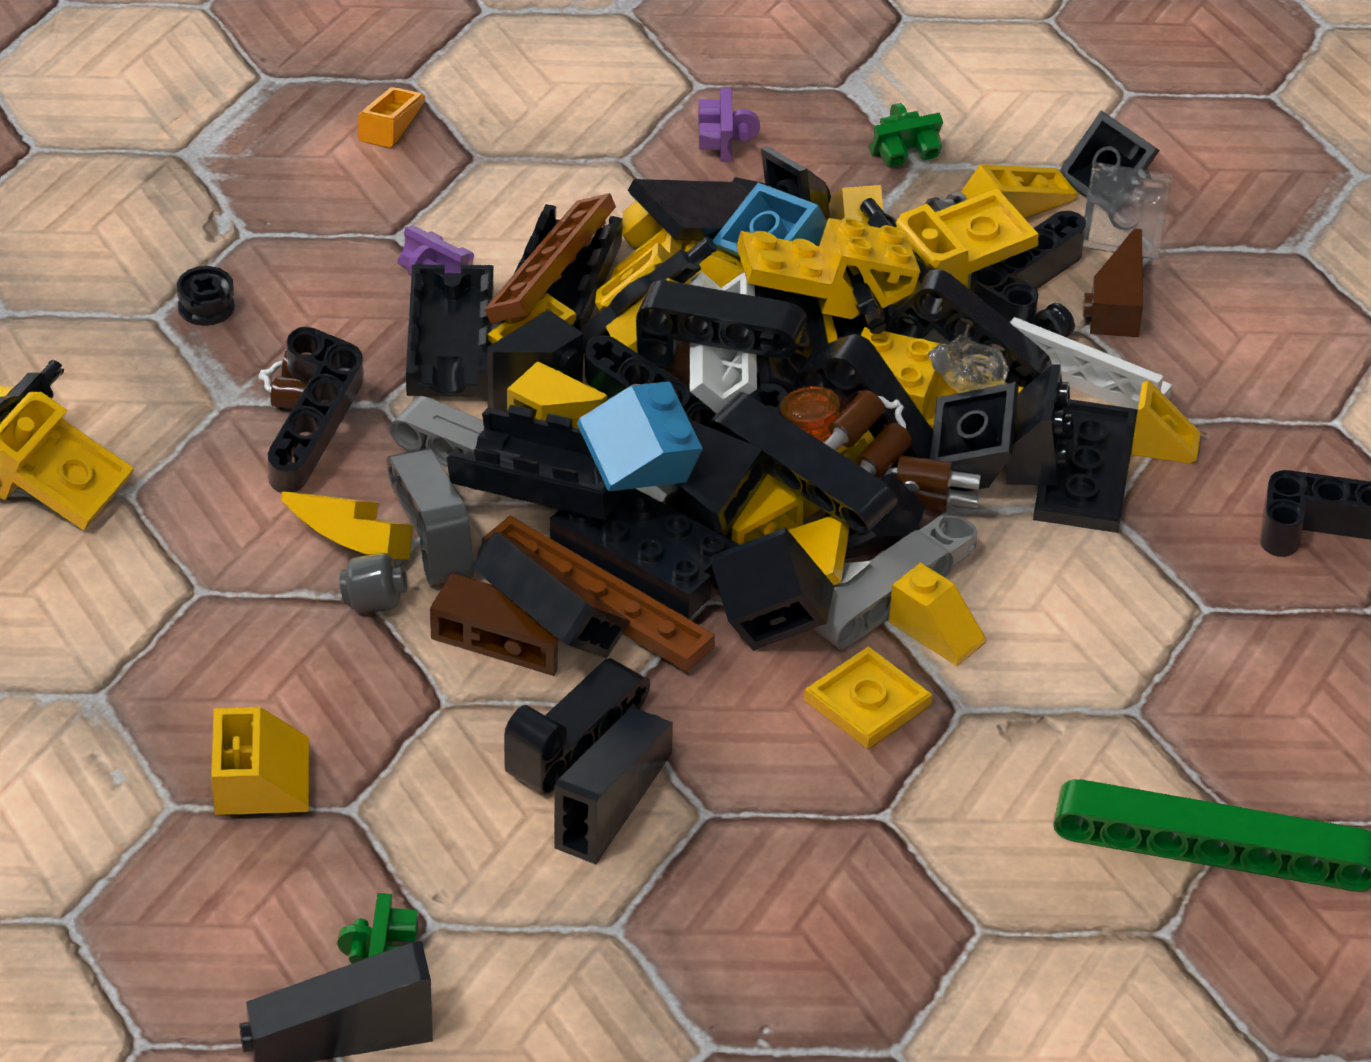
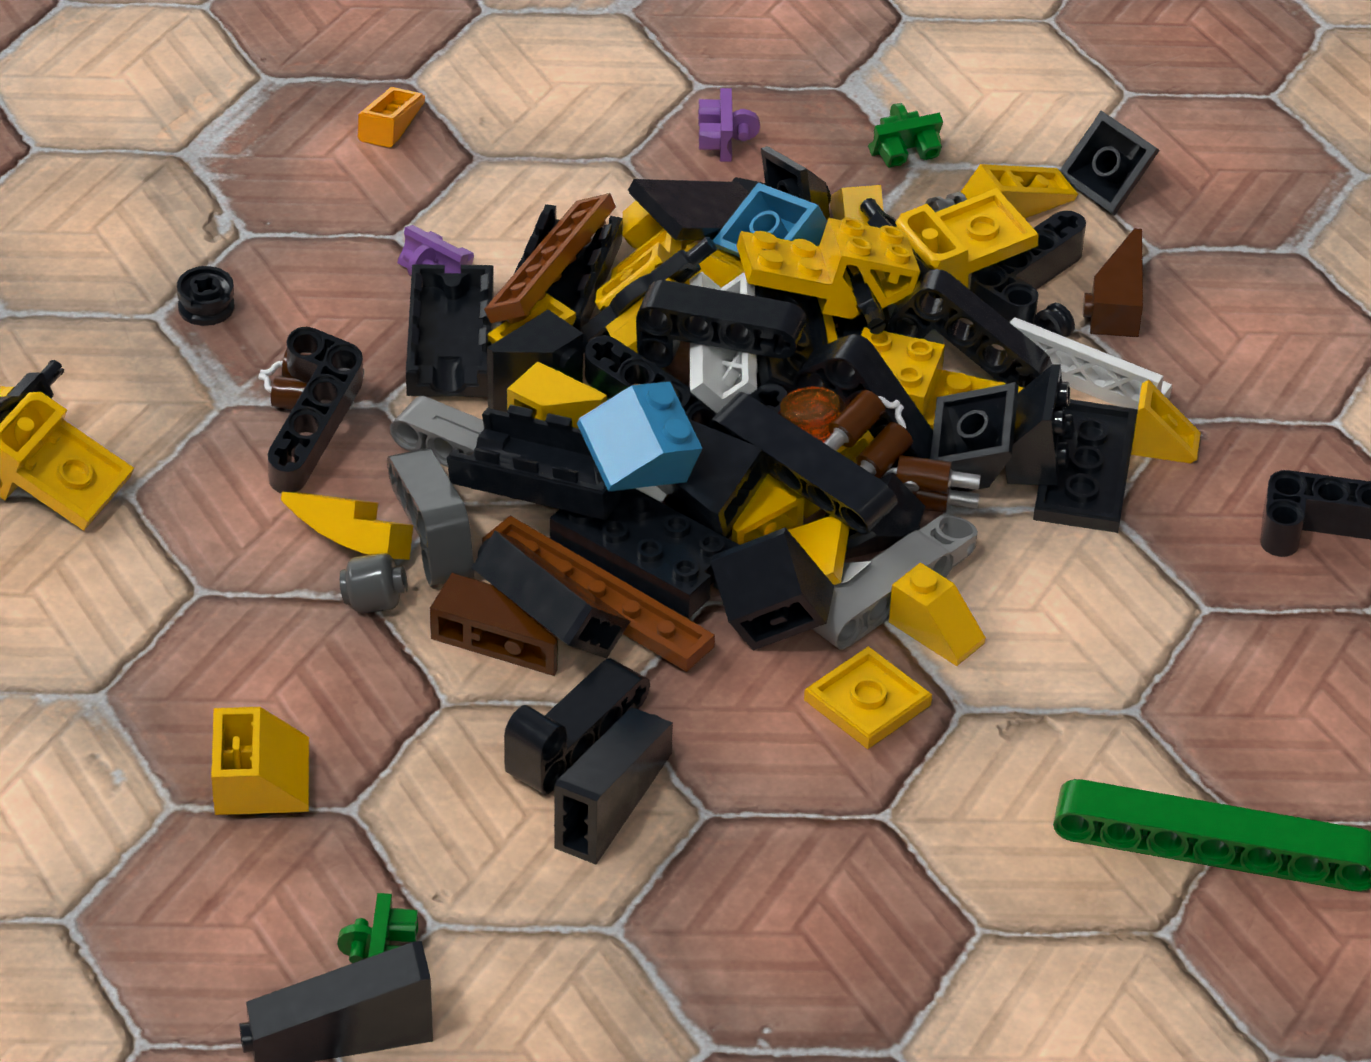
(969, 364): clear hair -> none
(1126, 200): clear slope -> none

